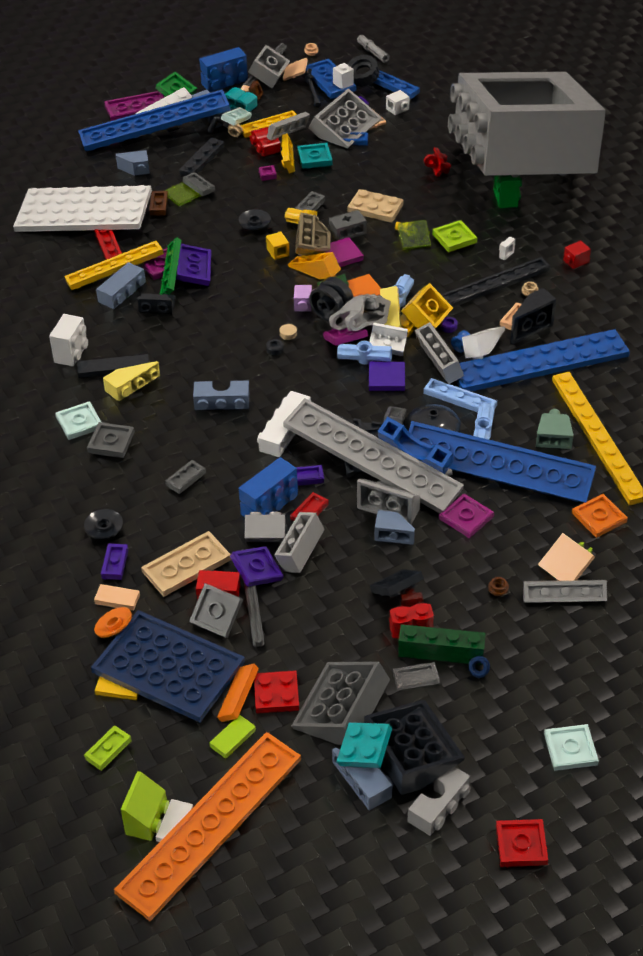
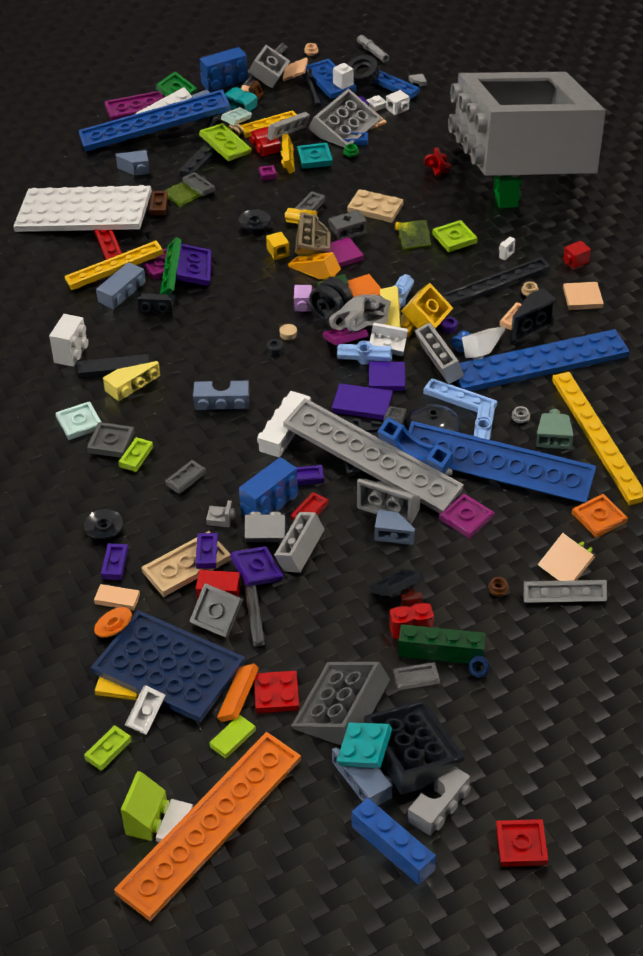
(135, 454): none -> lime plate
(145, 710): none -> white slope
(206, 550): none -> dark purple plate
(221, 515): none -> light grey bracket
(225, 142): none -> lime tile
(351, 150): none -> green plate
(362, 401): none -> dark purple tile
(376, 103): none -> white plate
(393, 841): none -> blue brick
(419, 79): none -> light grey tile
(520, 414): none -> light grey plate
(571, 747): light aqua tile -> none
(583, 295): none -> light nougat tile

